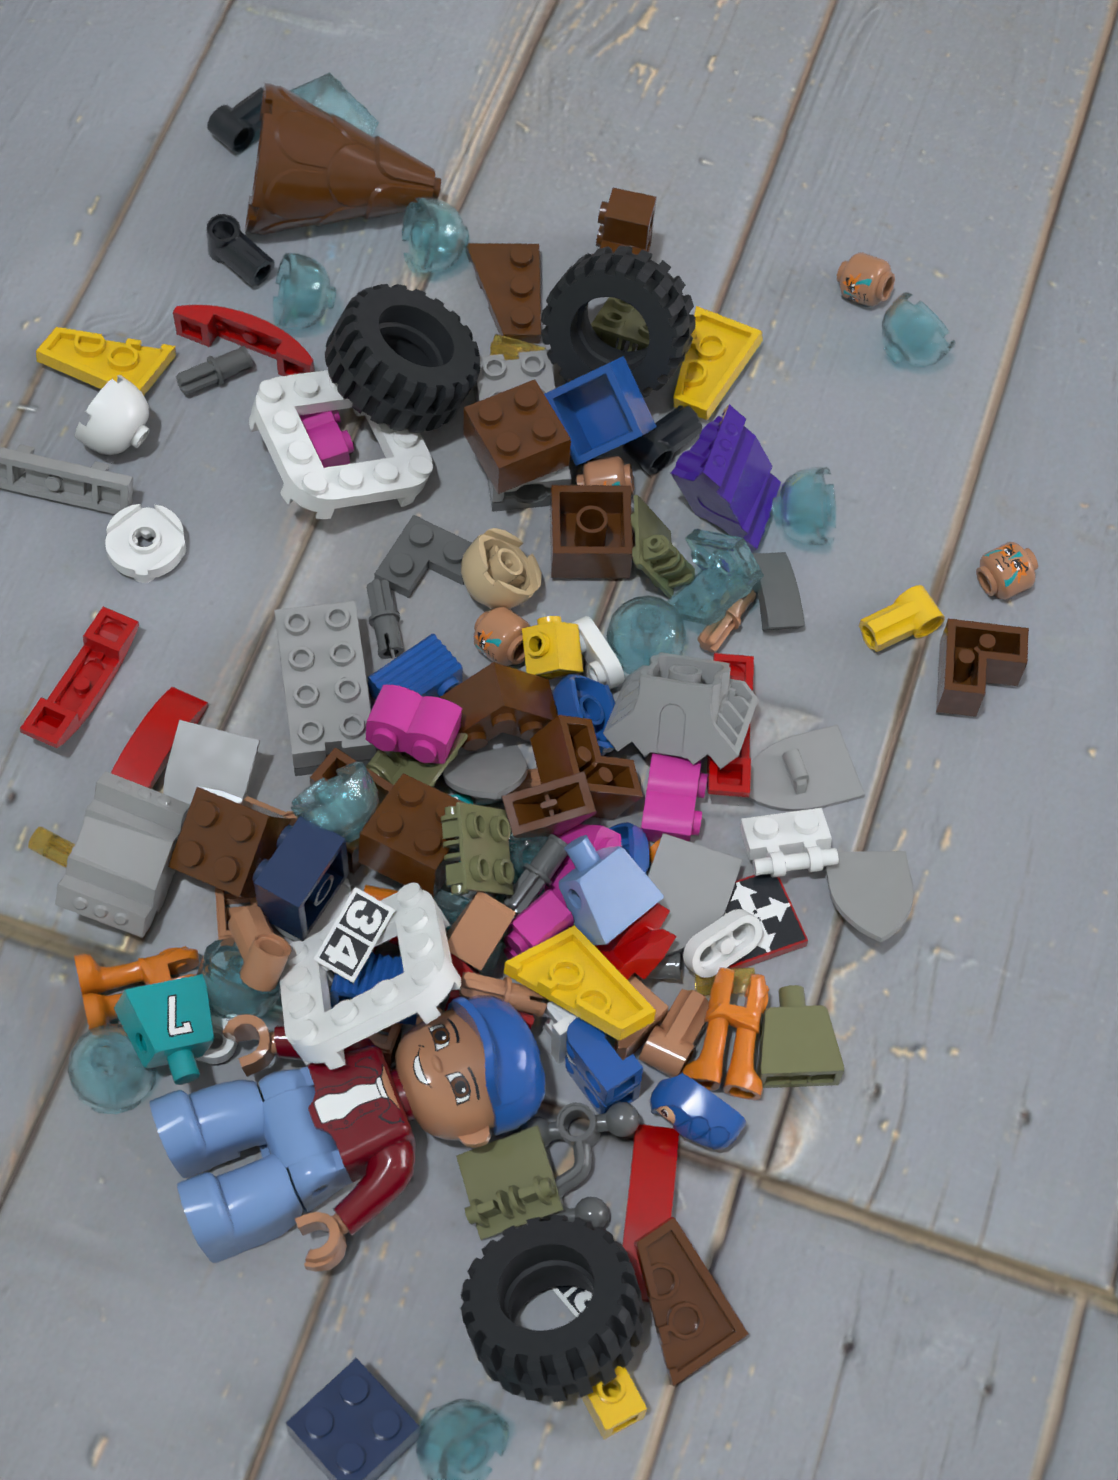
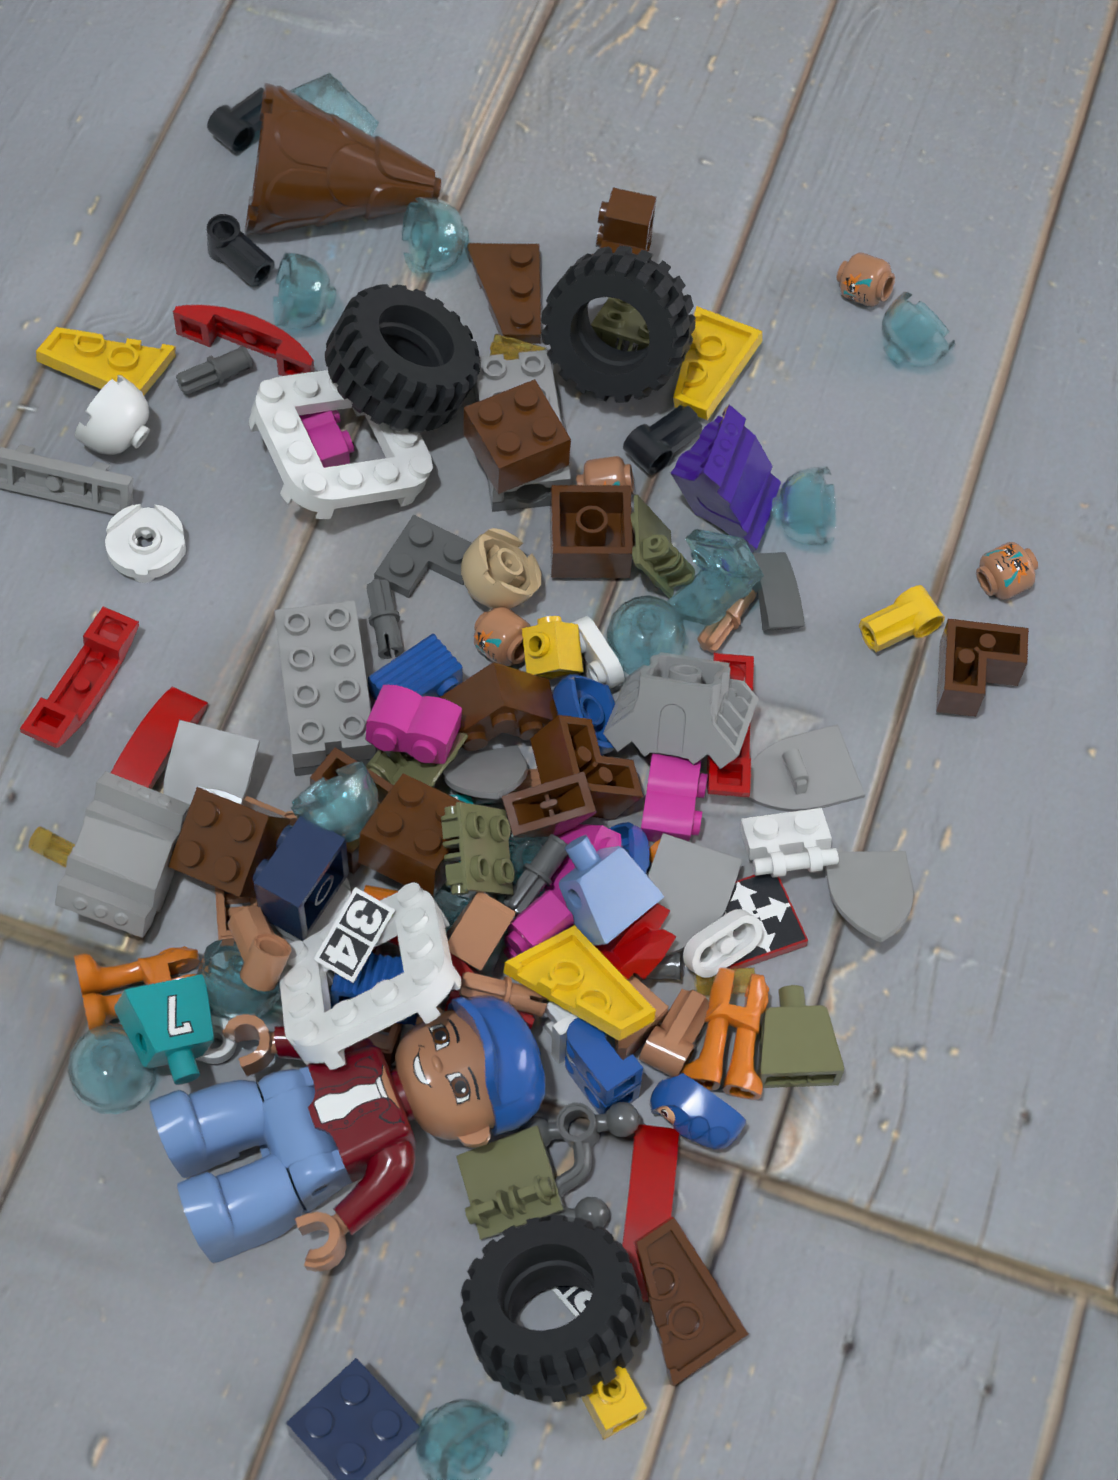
(601, 410): blue piece -> none

